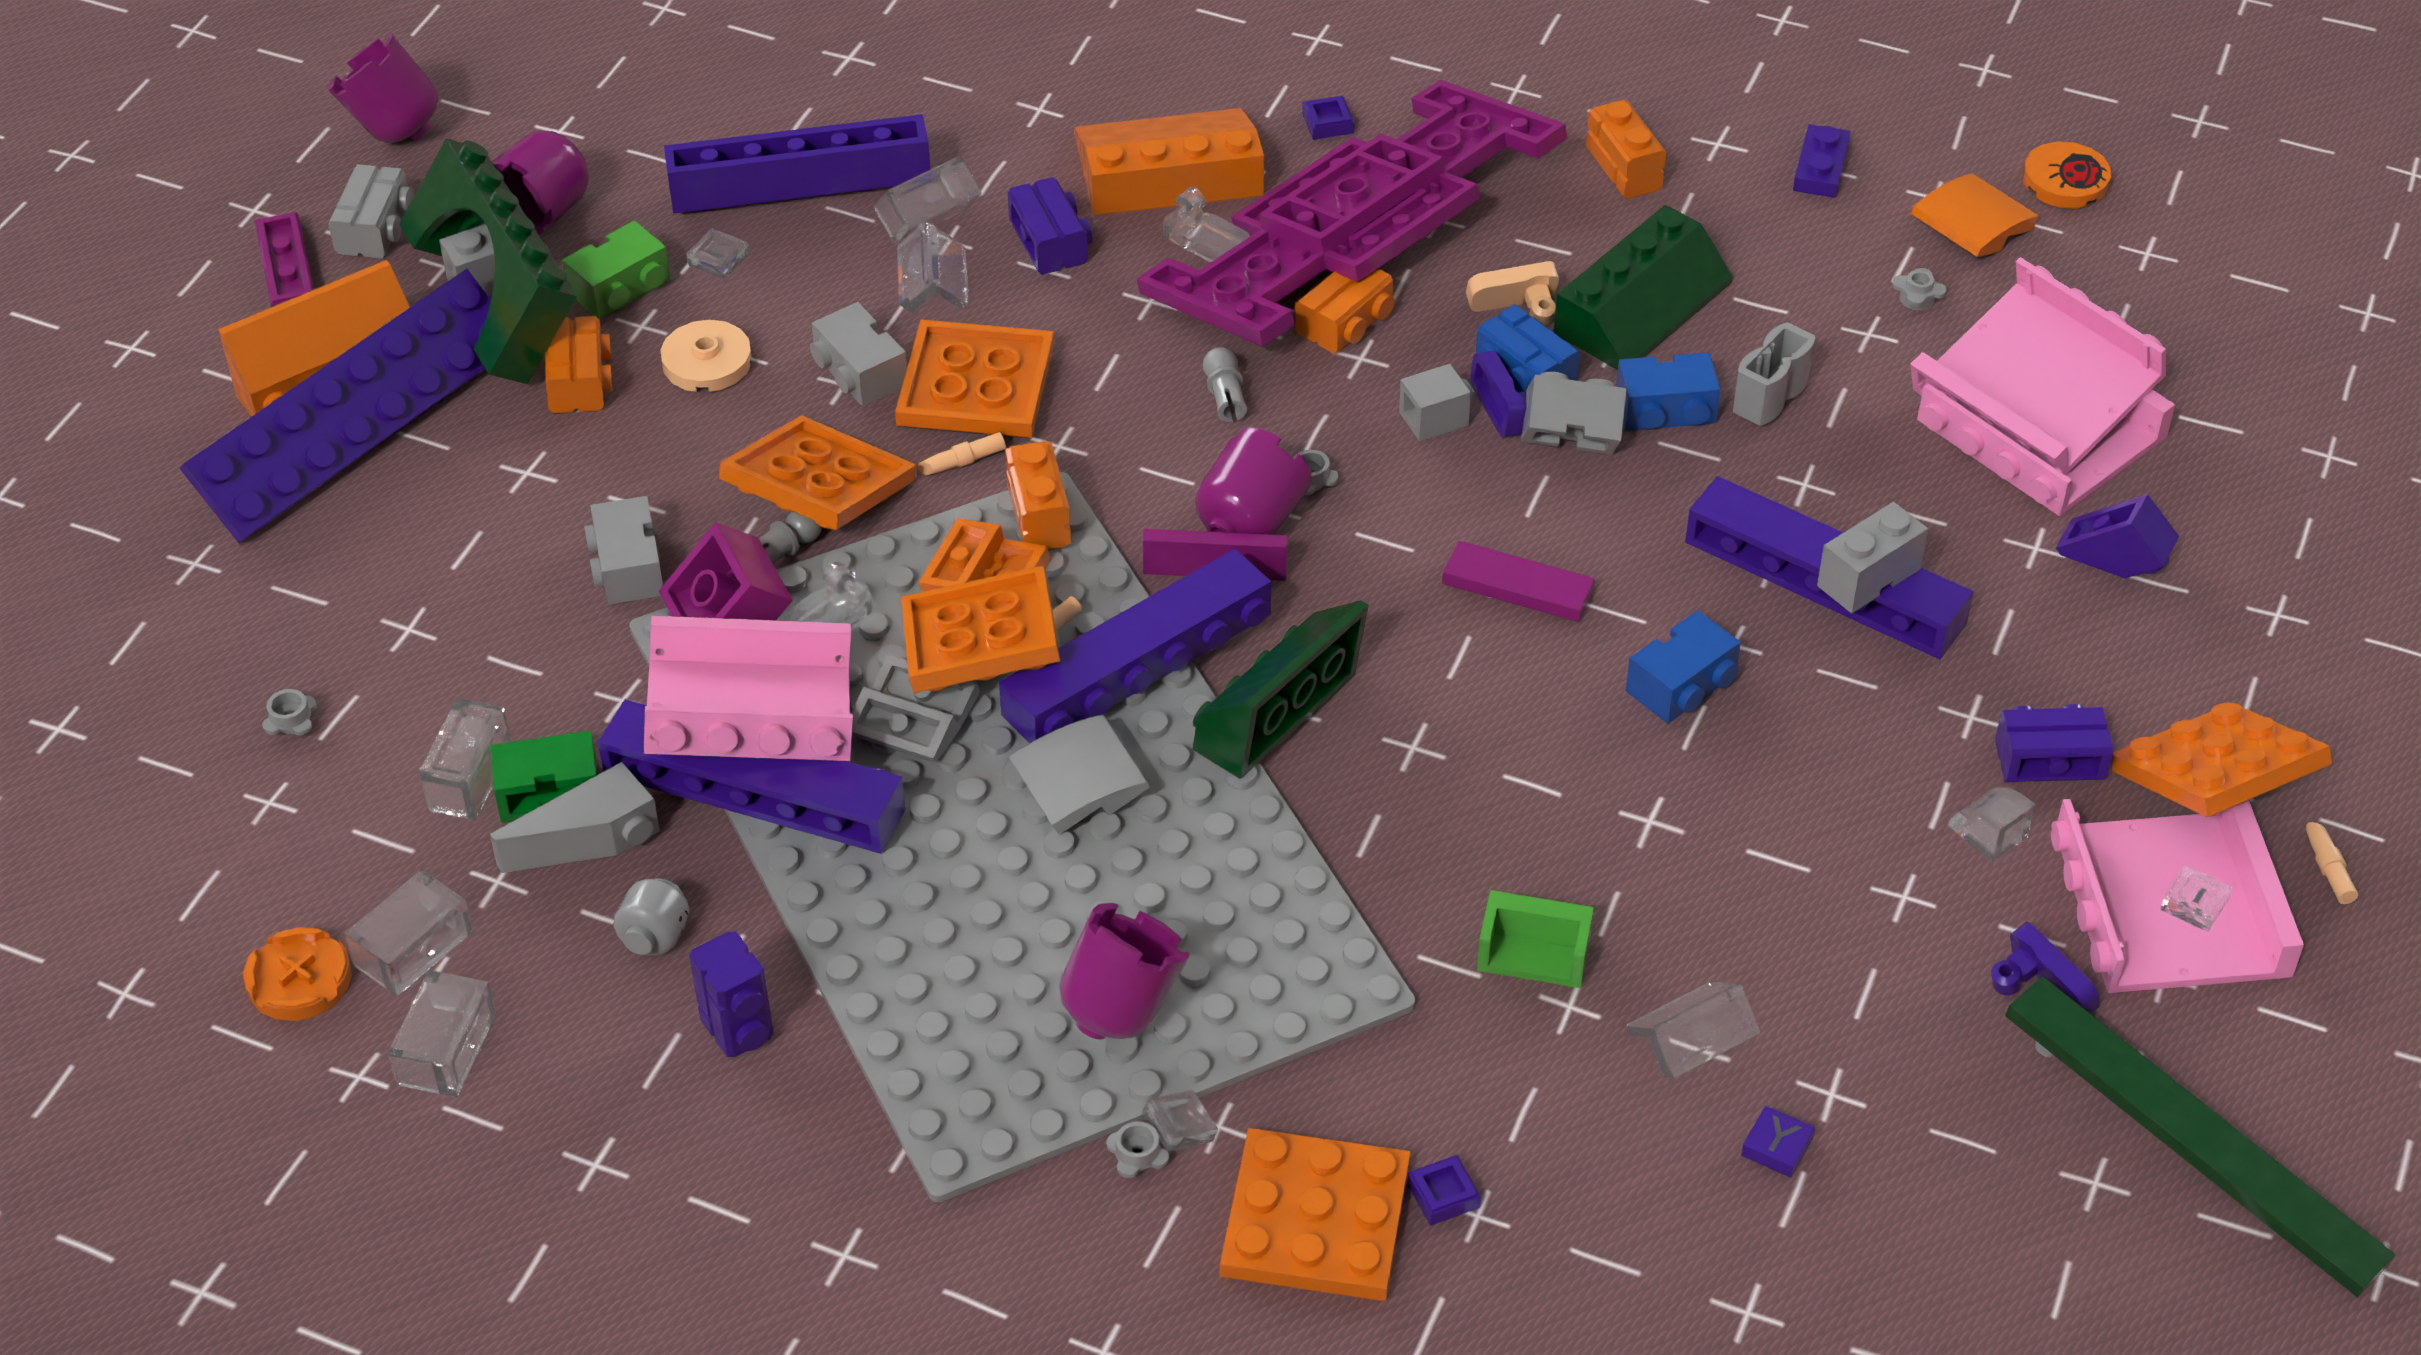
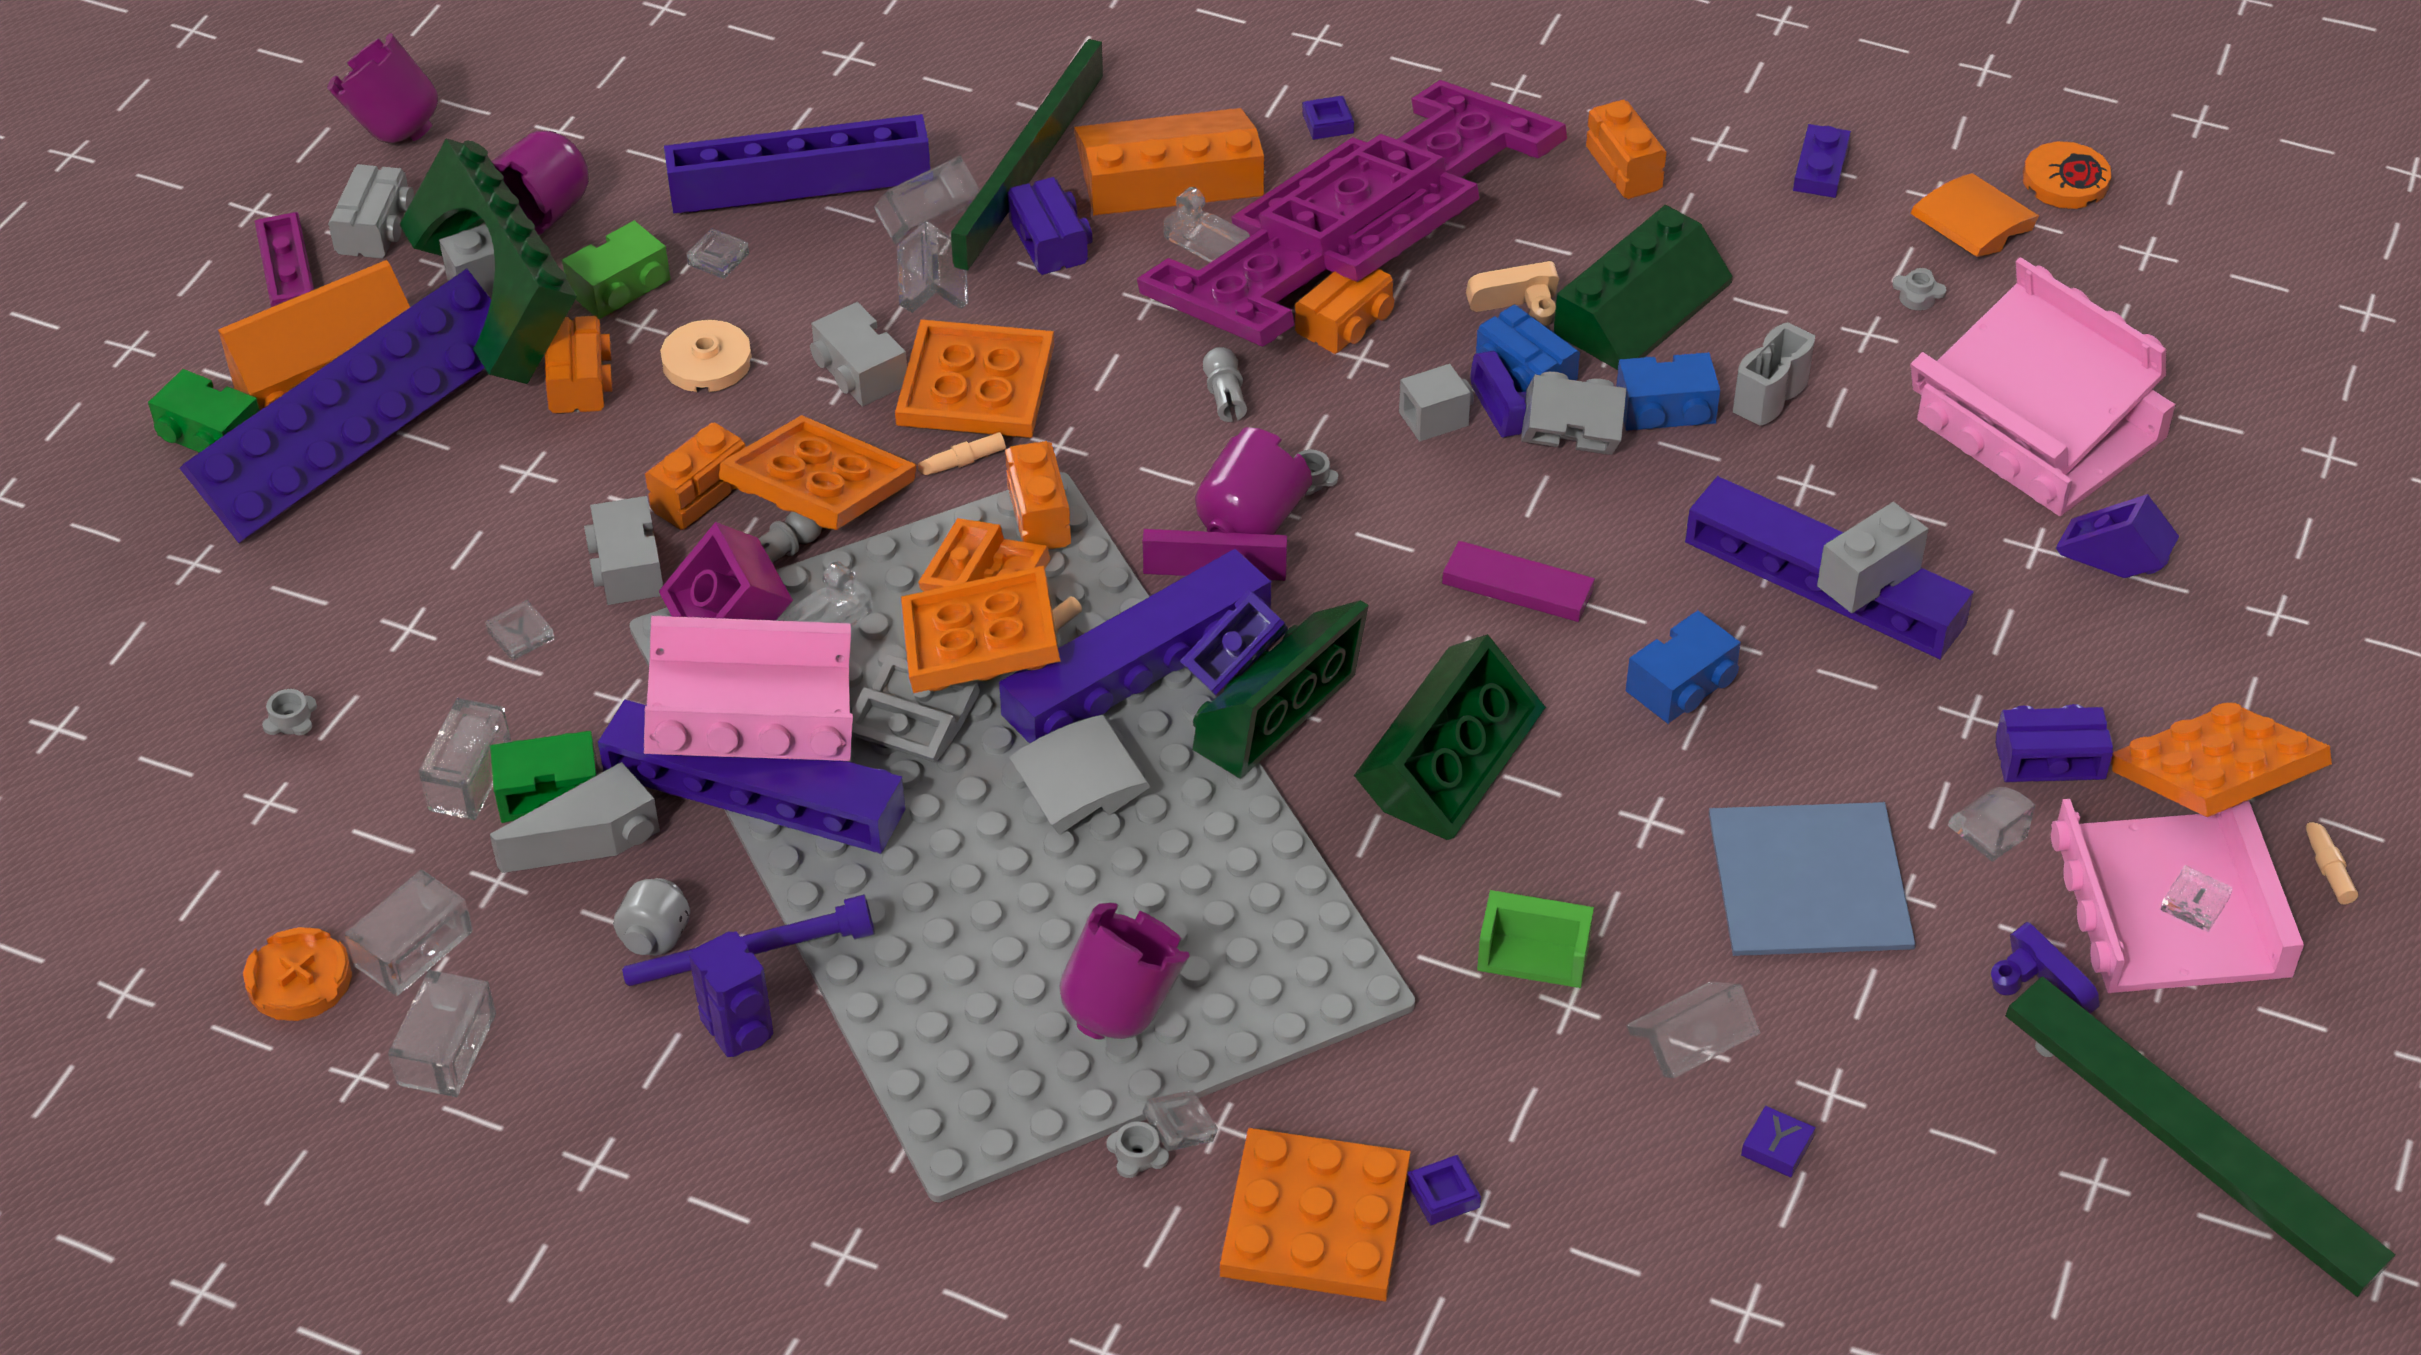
(195, 413): none -> green brick
(519, 630): none -> clear tile
(688, 479): none -> orange brick
(849, 919): none -> dark purple piece
(1026, 154): none -> dark green tile
(1234, 643): none -> dark purple brick
(1451, 739): none -> dark green slope
(1810, 879): none -> sand blue piece

